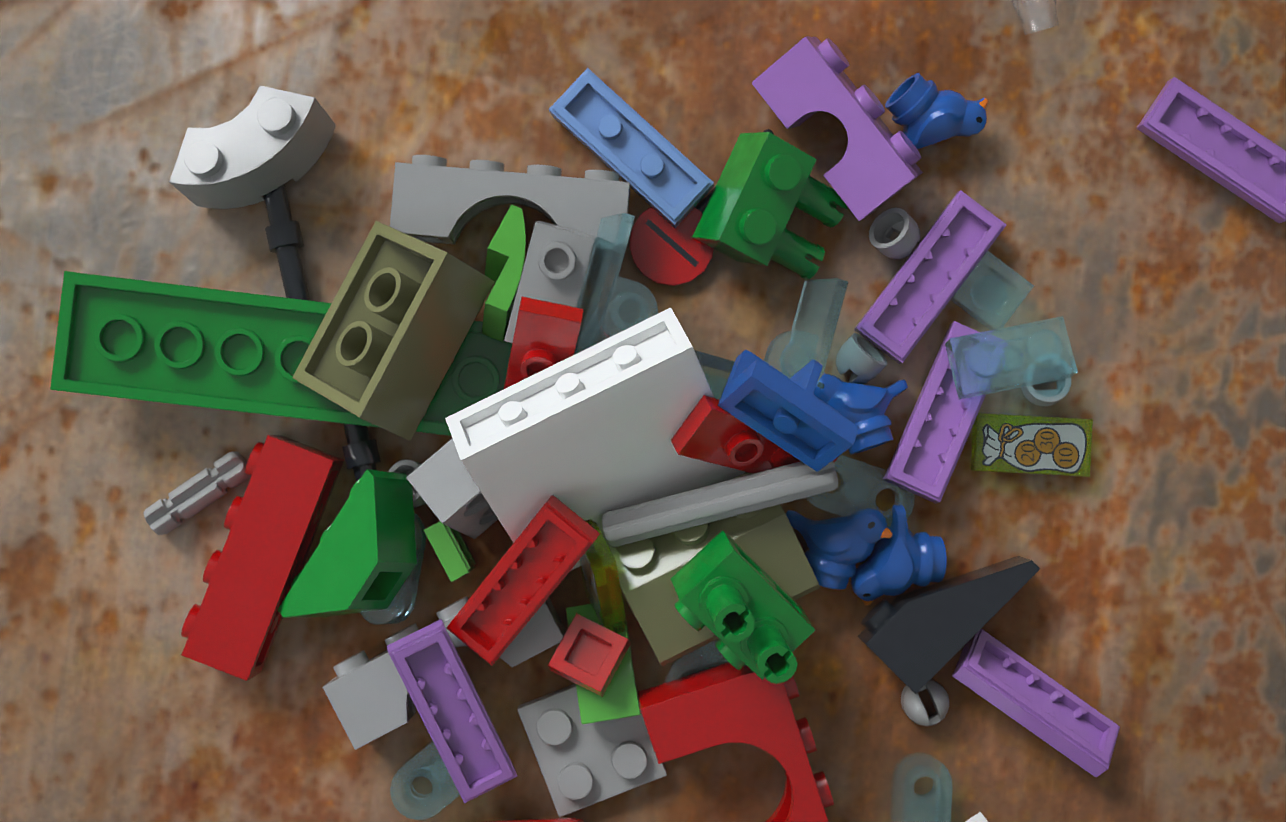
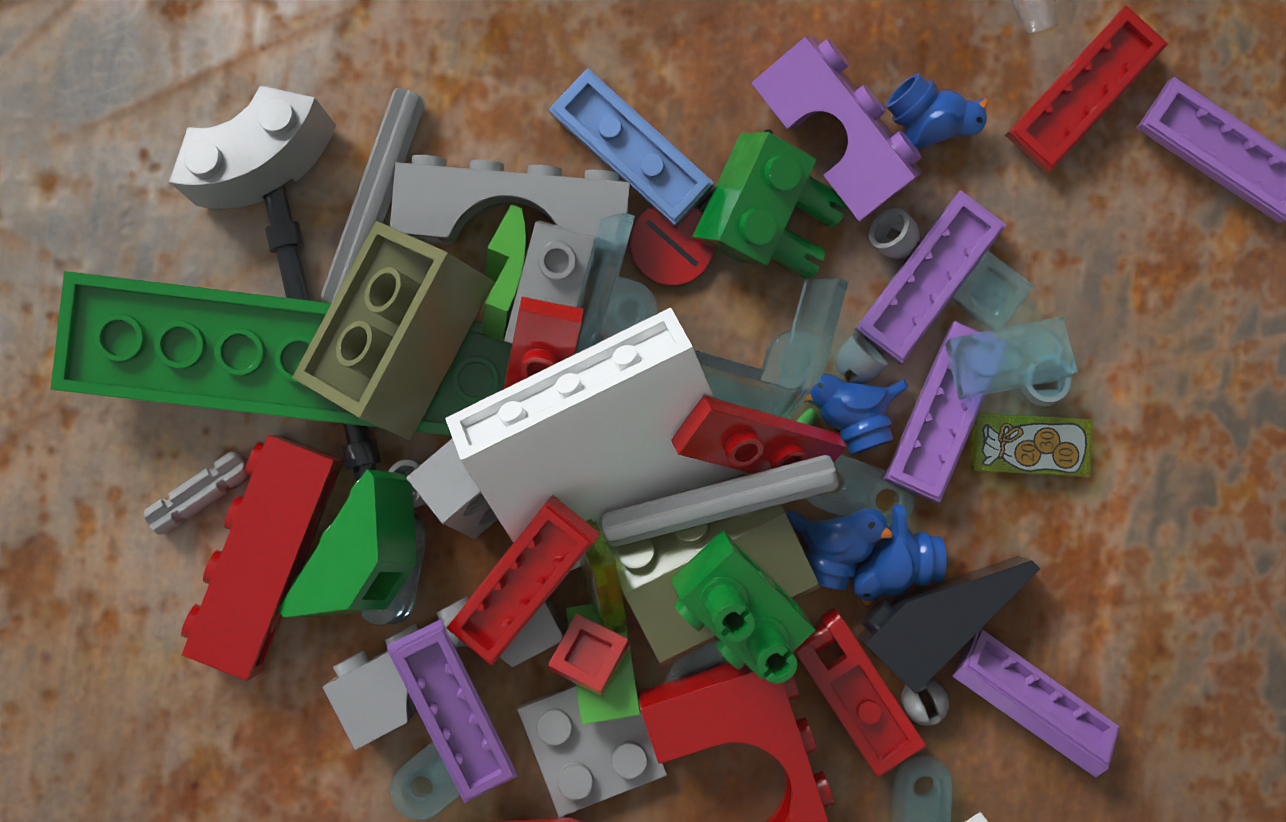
(376, 184): none -> light grey axle
(450, 550): bright green tile -> none
(787, 410): blue panel -> none
(859, 696): none -> red plate
(1086, 89): none -> red plate

